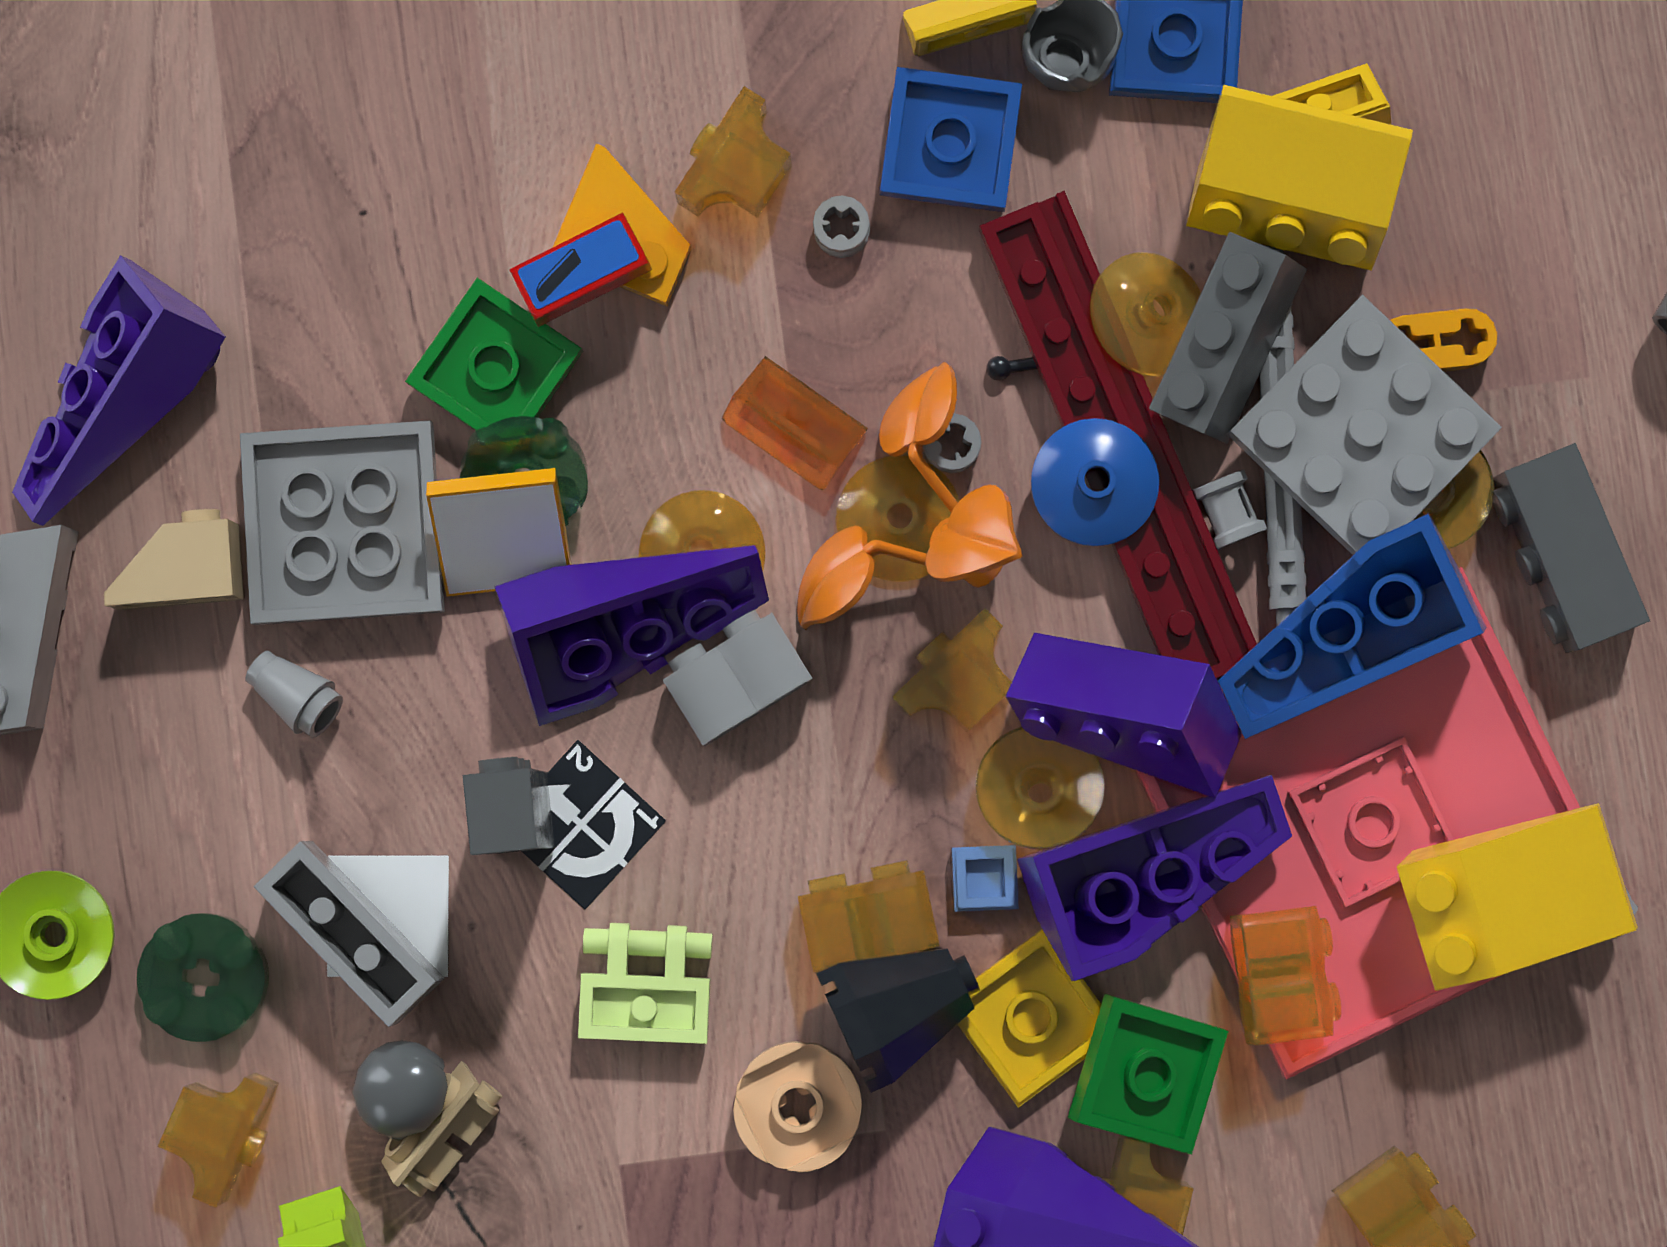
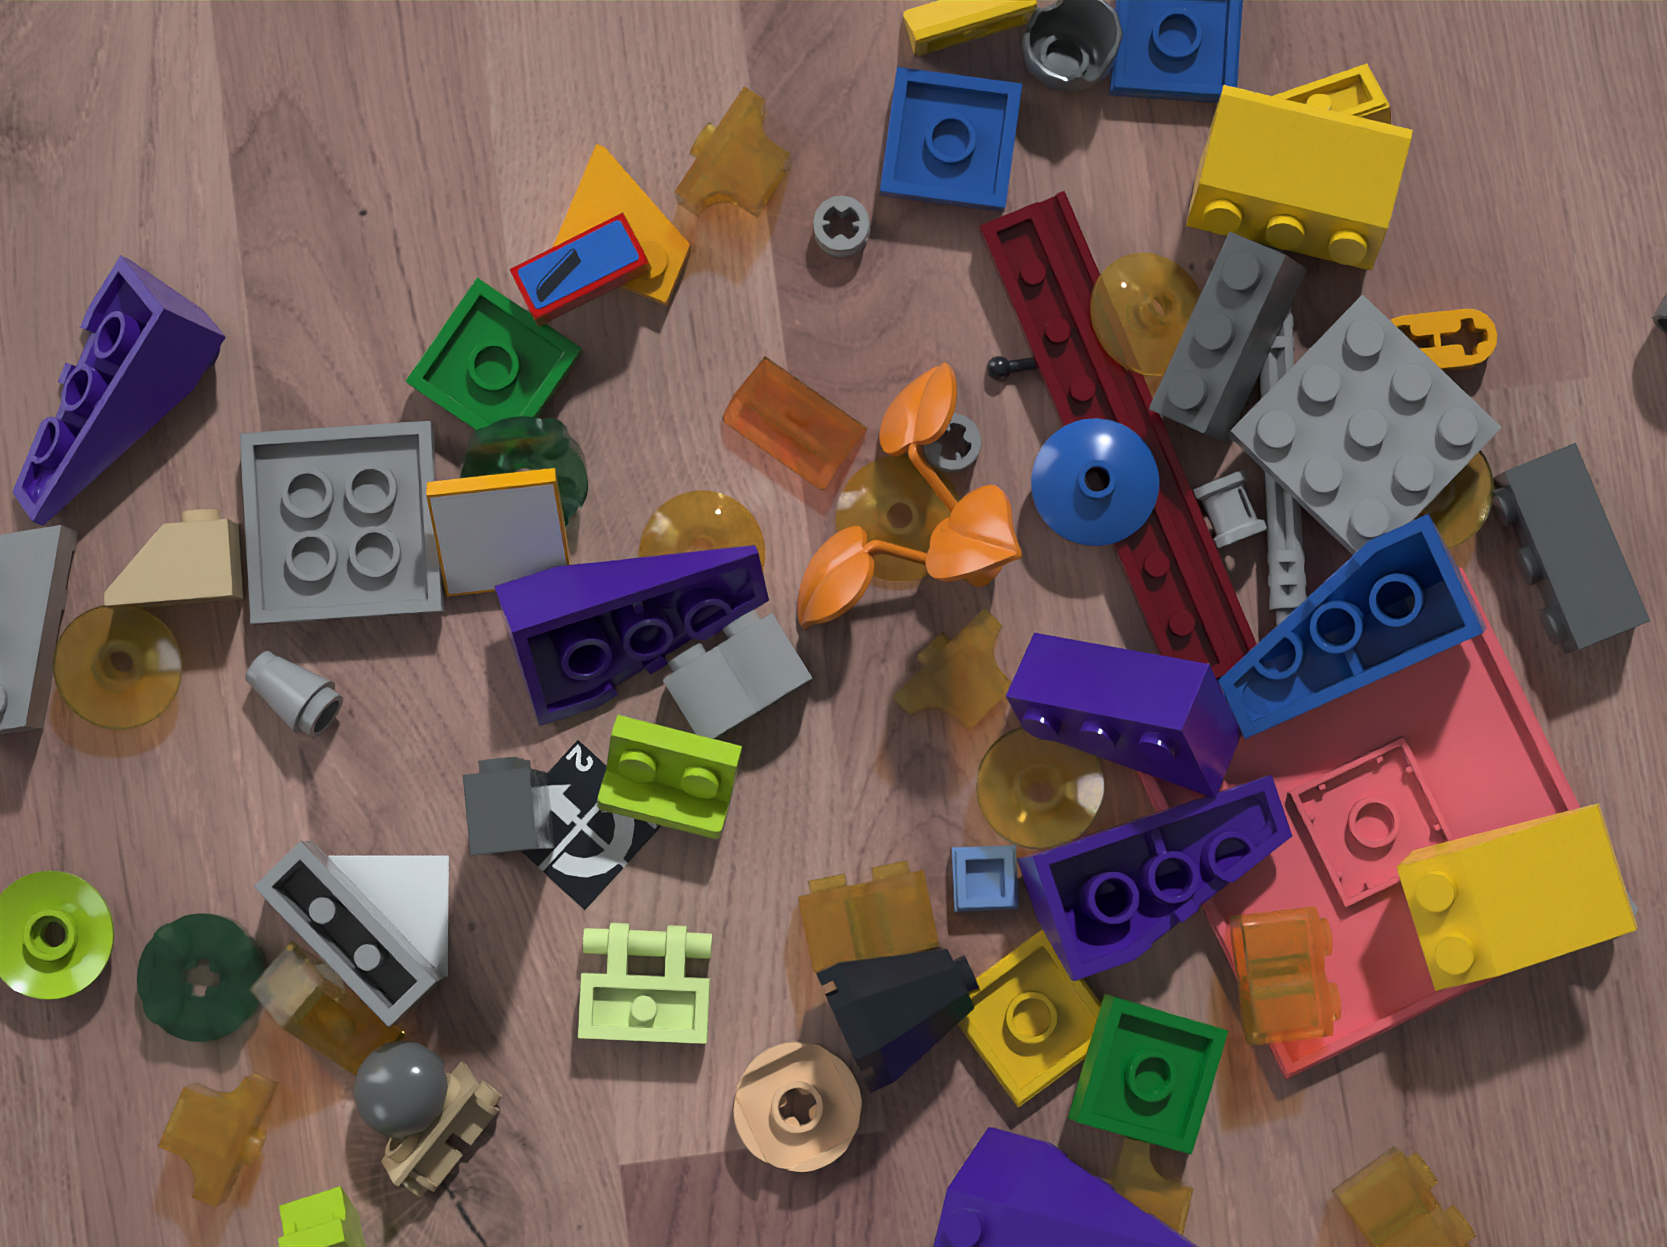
(99, 690): none -> clear yellow dish
(321, 1008): none -> clear yellow slope
(669, 777): none -> lime bracket

